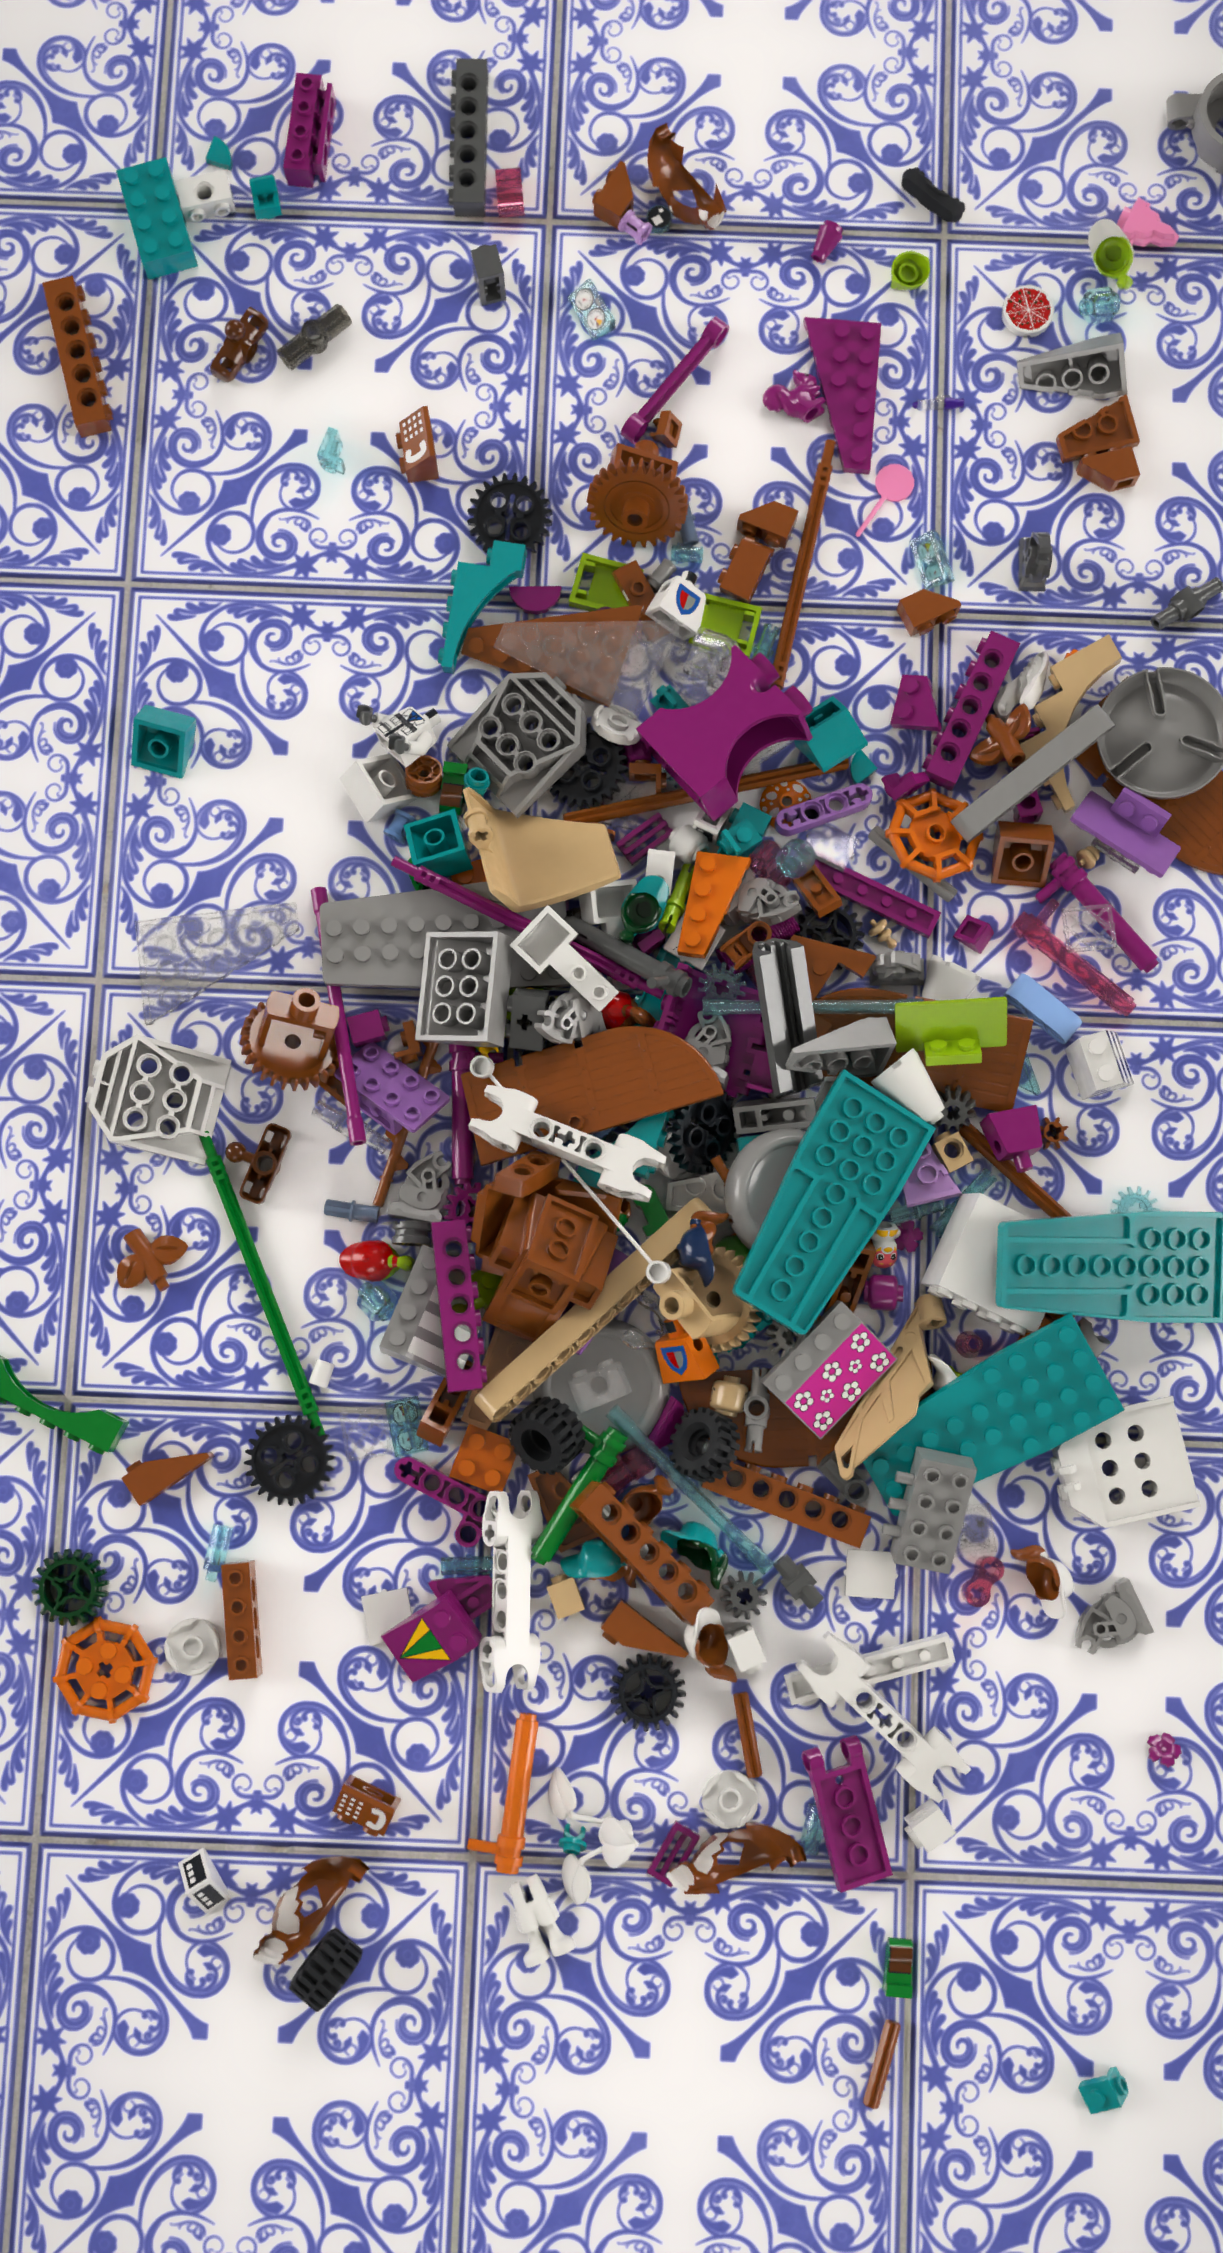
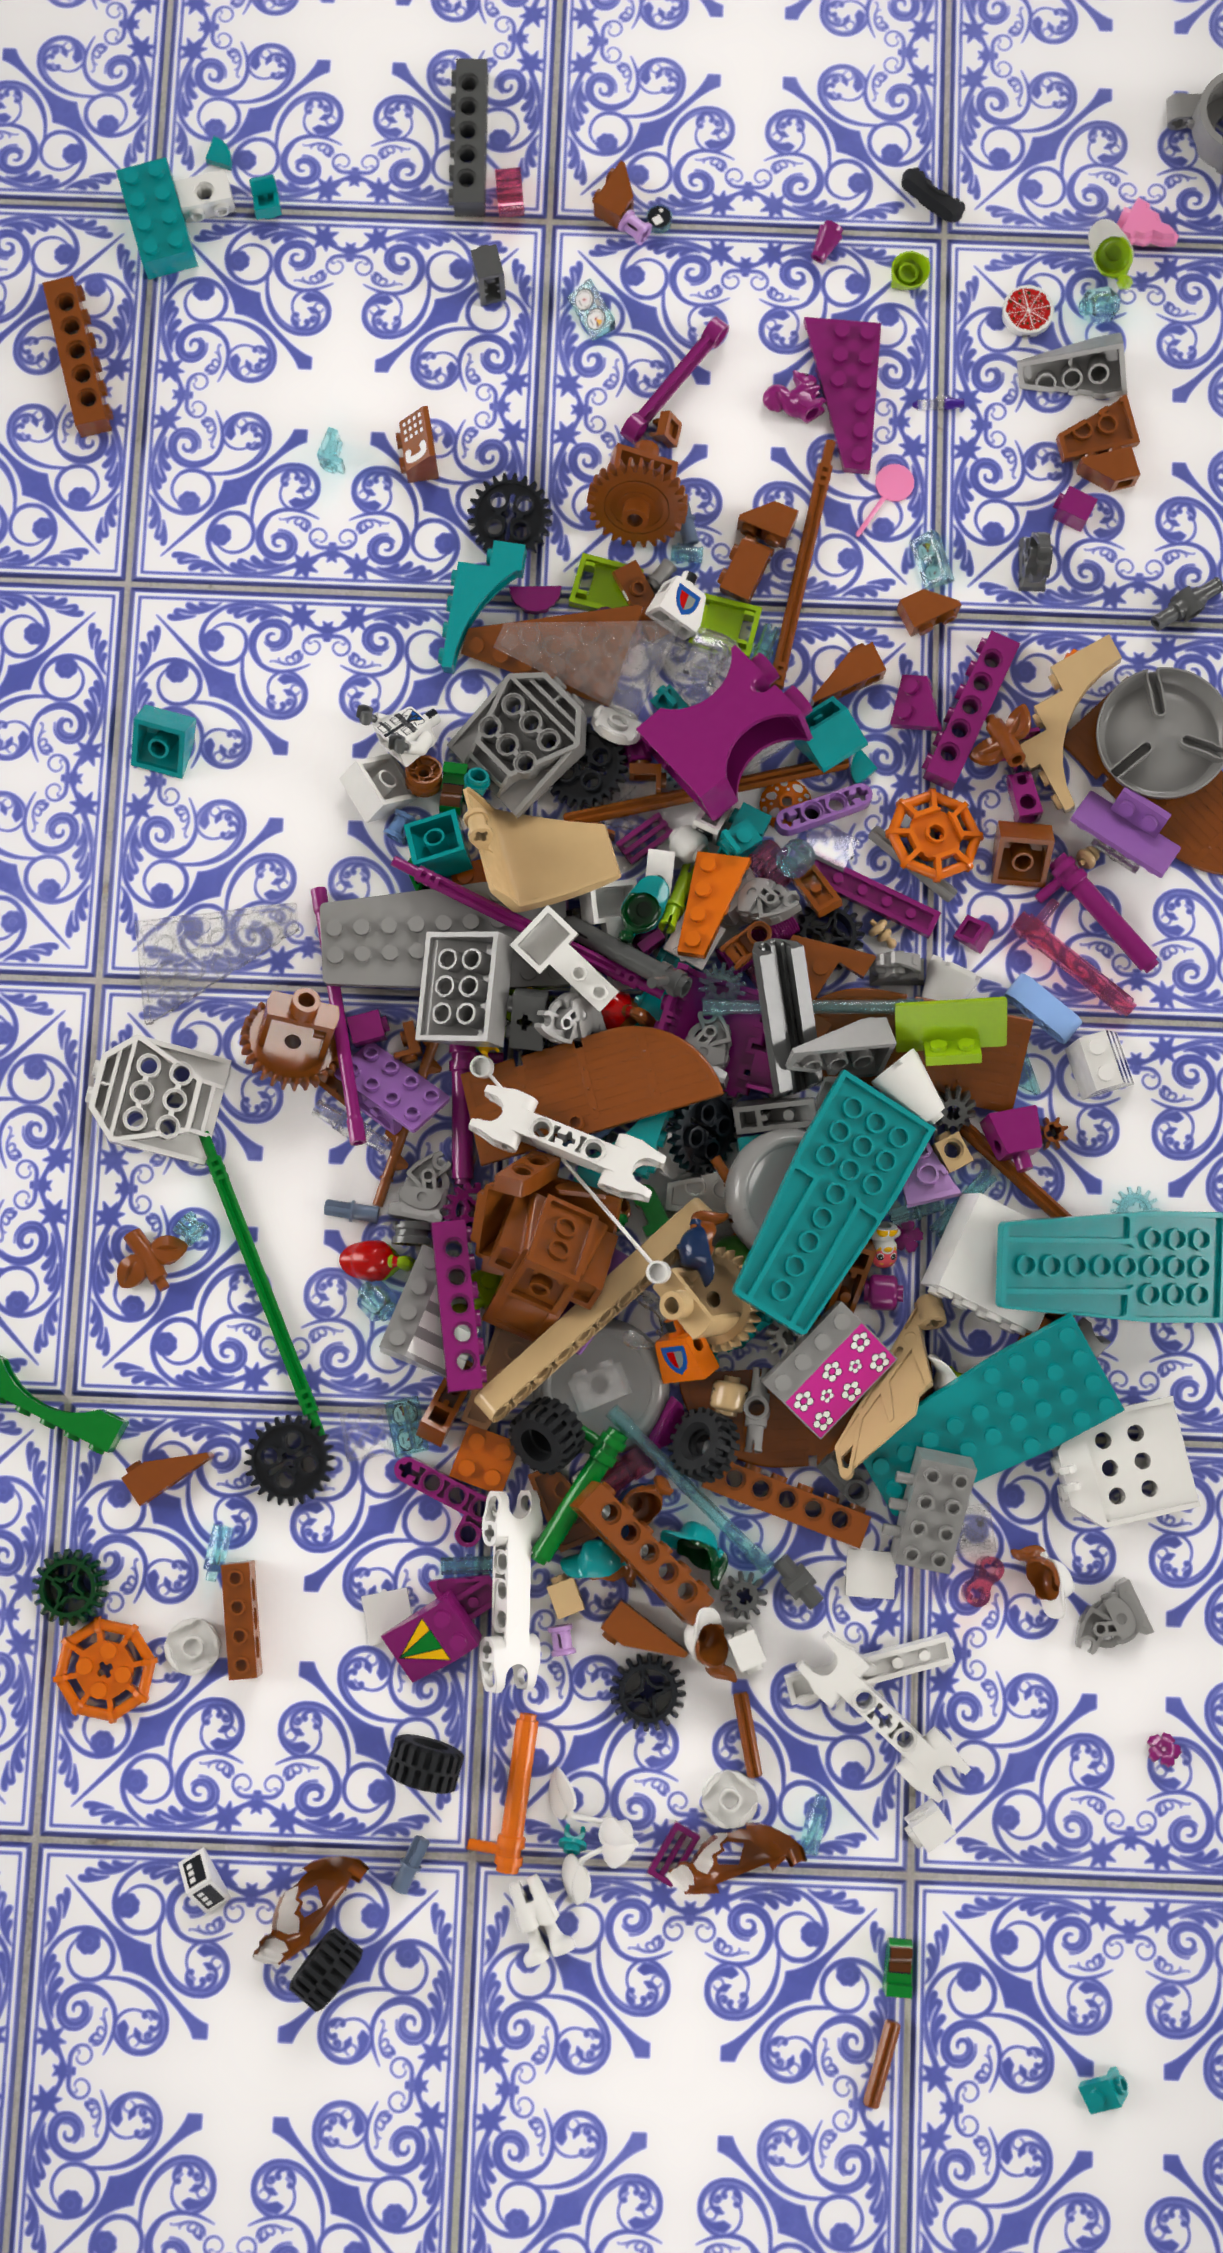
(190, 1228): none -> clear light blue wheel
(239, 344): reddish brown piece -> none
(261, 1179): reddish brown piece -> none
(306, 145): magenta brick -> none
(321, 1373): white hinge -> none
(326, 326): clear smoke piece -> none
(366, 1806): dark orange slope -> none
(410, 1864): none -> sand blue axle
(425, 1764): none -> black tyre
(561, 1640): none -> lavender bush
(670, 175): dark orange animal -> none
(848, 1817): magenta hinge -> none
(857, 670): none -> dark orange slope
(904, 786): magenta bracket -> none
(963, 1347): clear pink cone -> none
(1025, 688): white animal -> none
(1032, 773): light grey beam -> none
(1074, 508): none -> magenta brick
(1087, 909): clear window -> none

